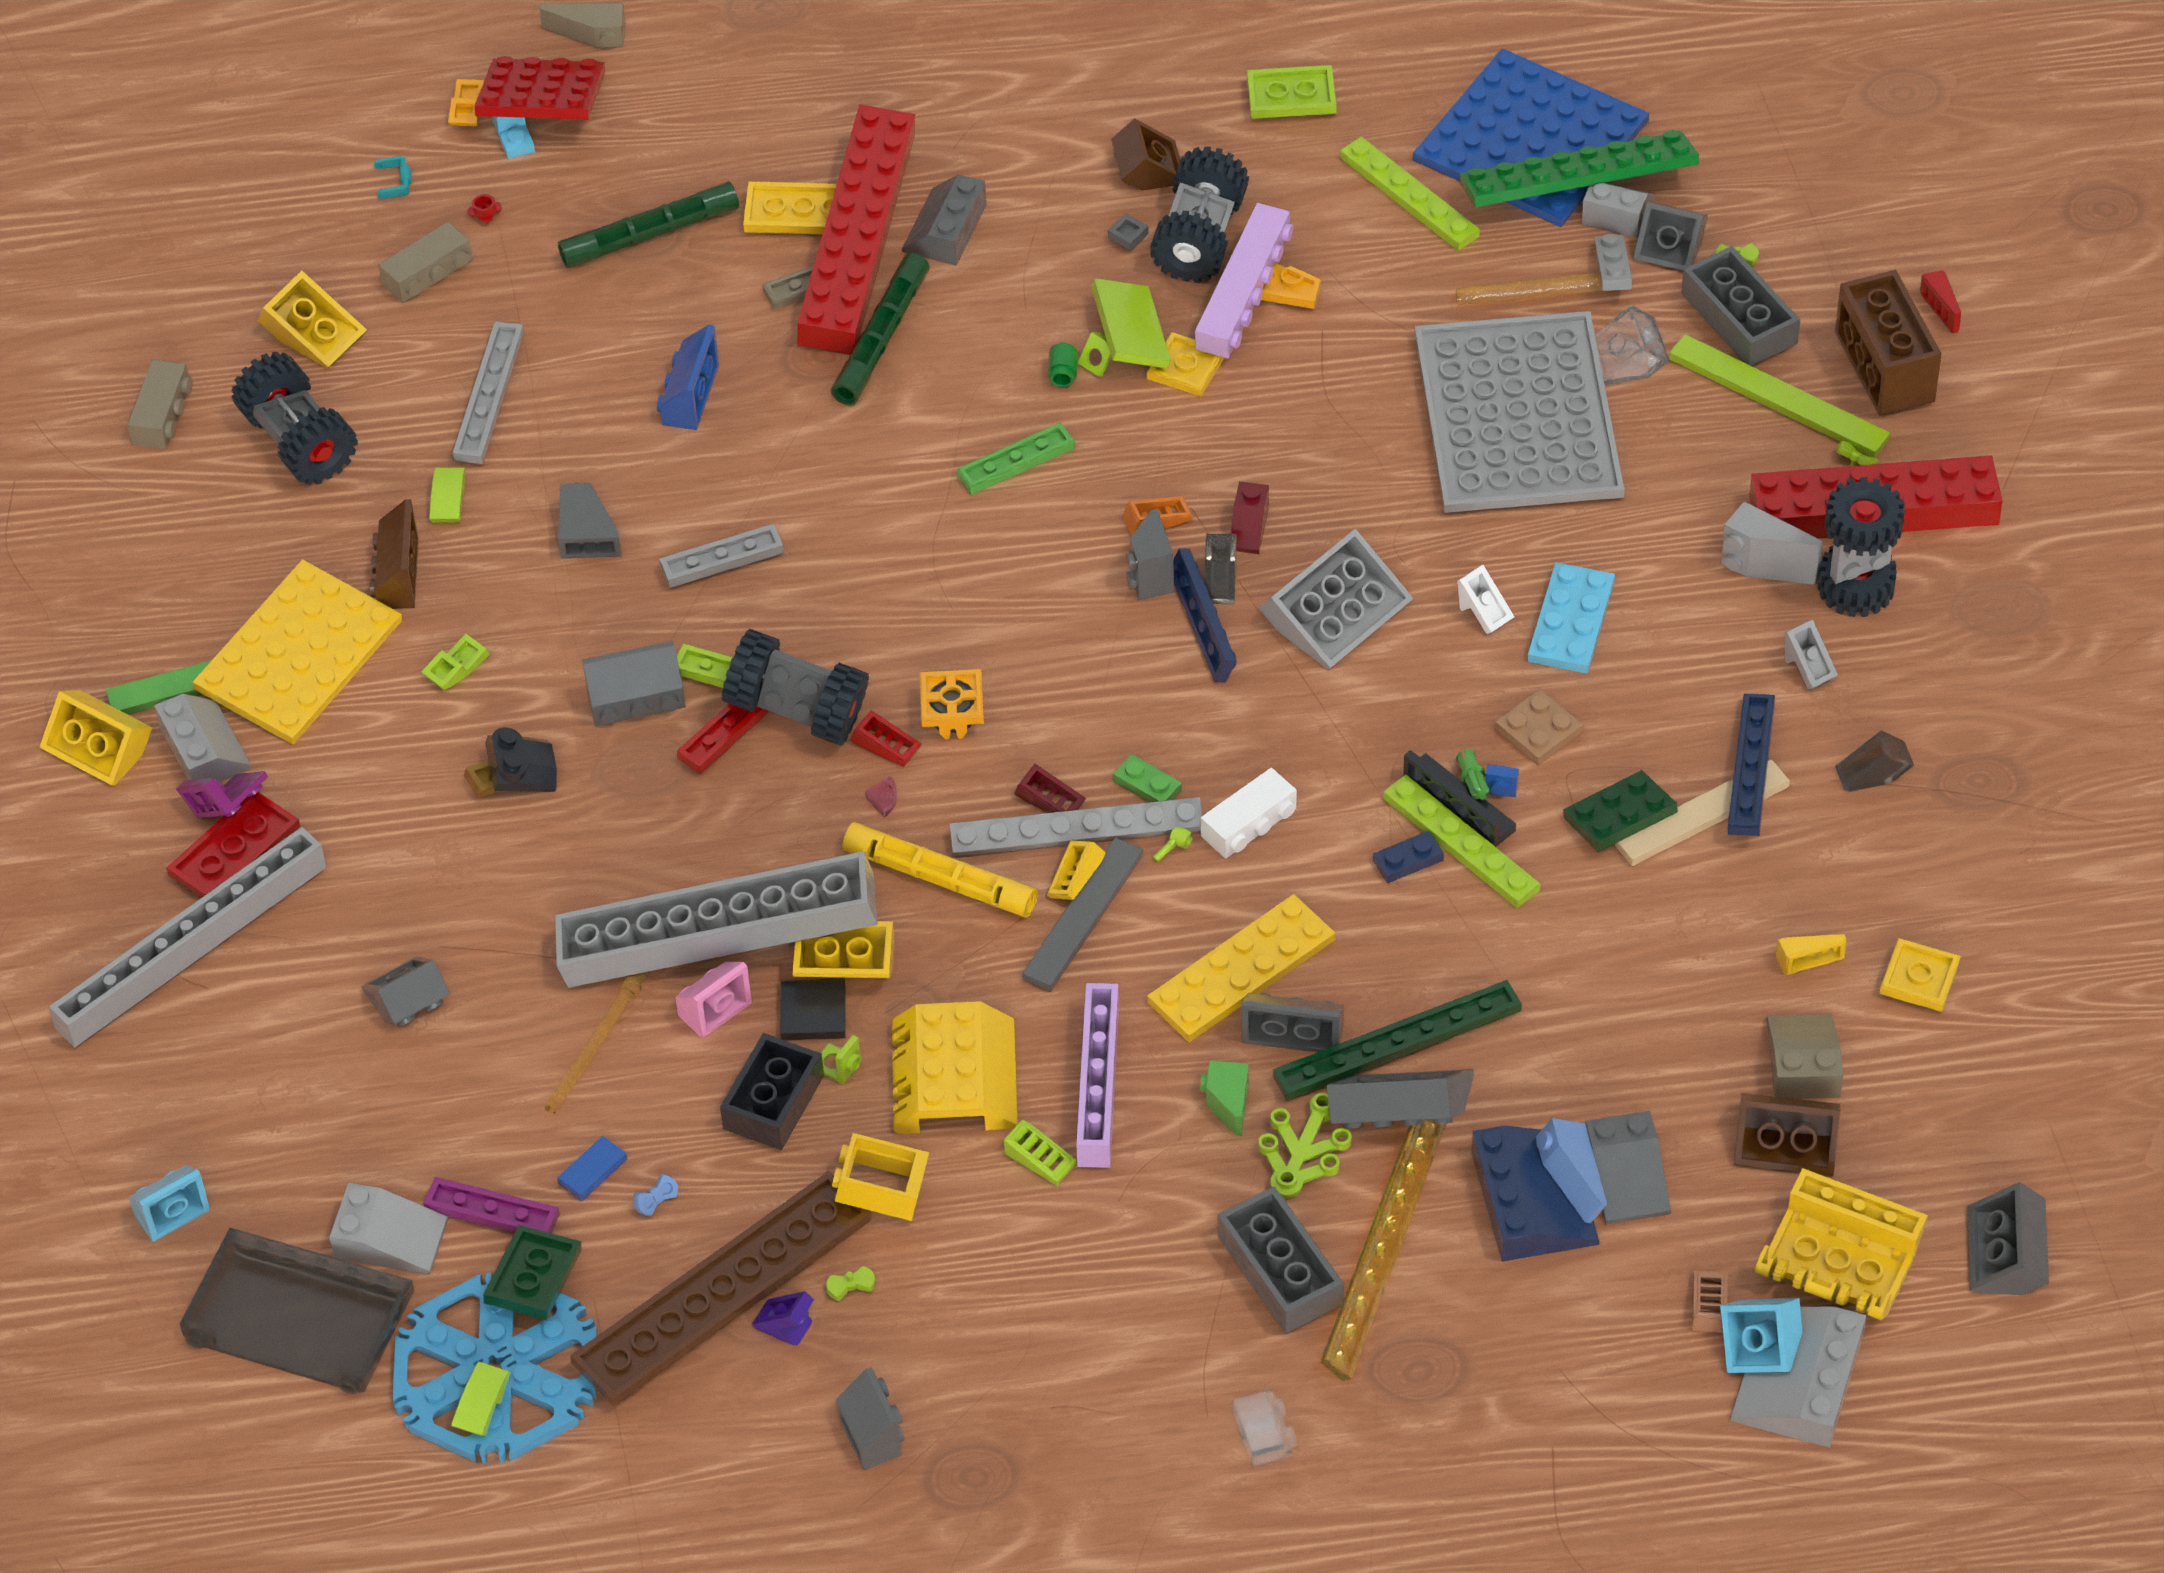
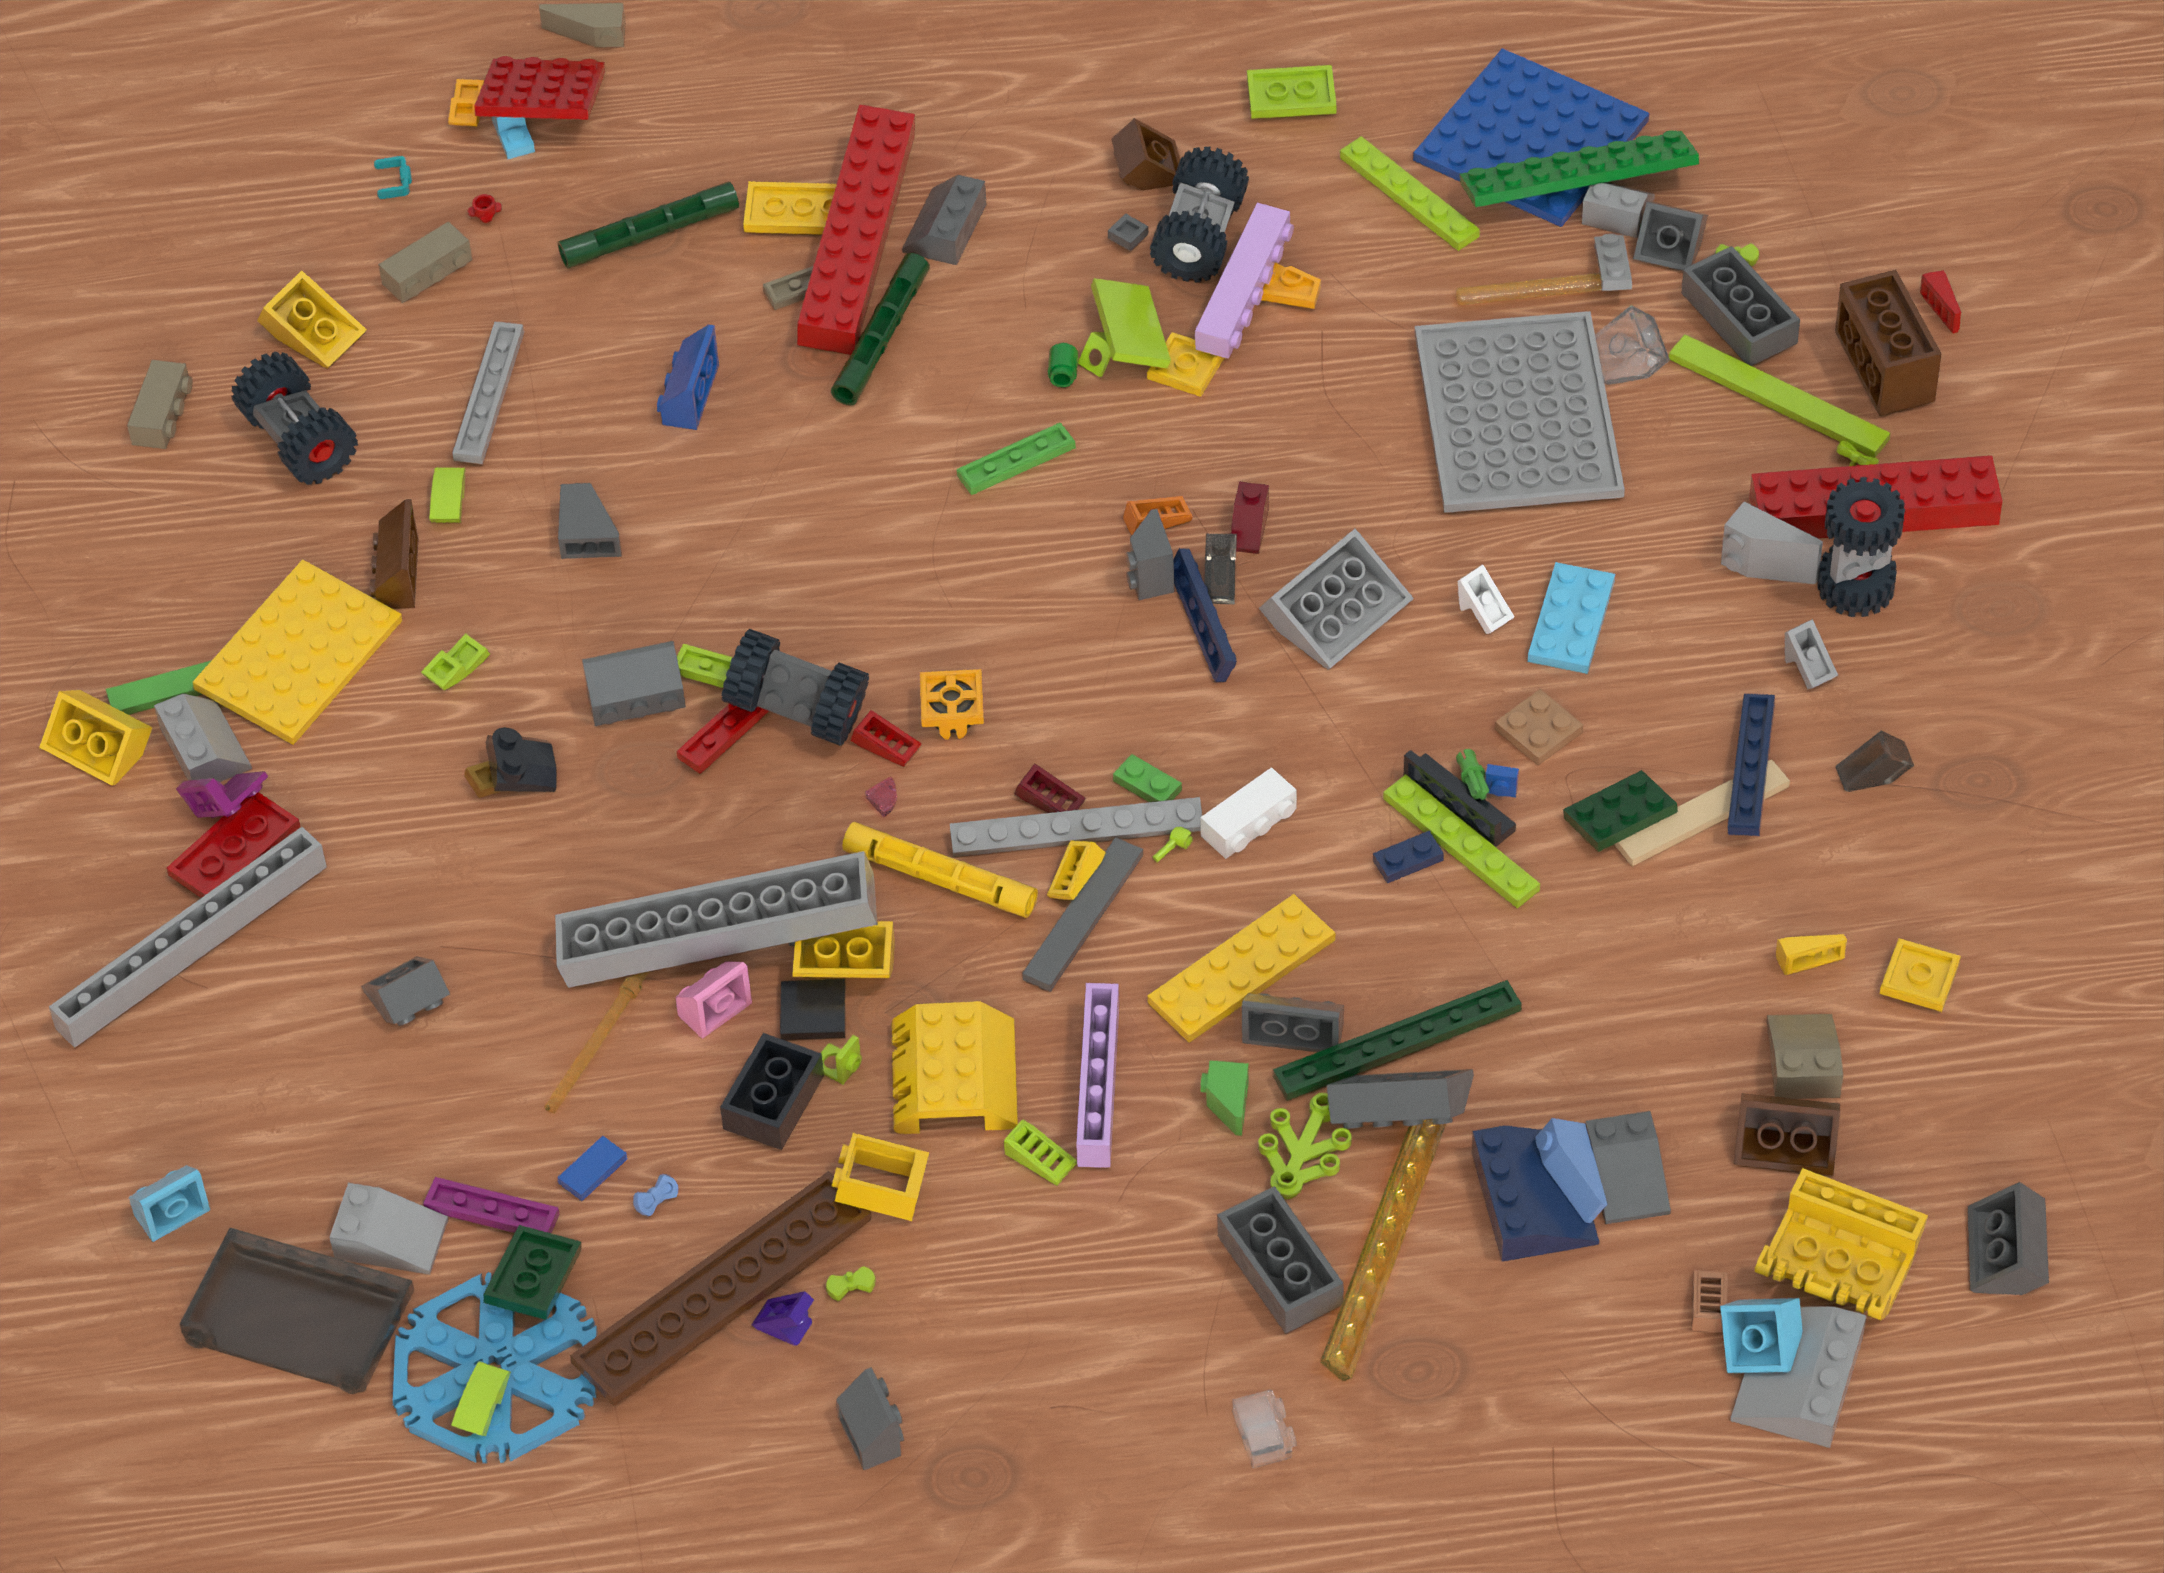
(721, 555): light grey plate -> none

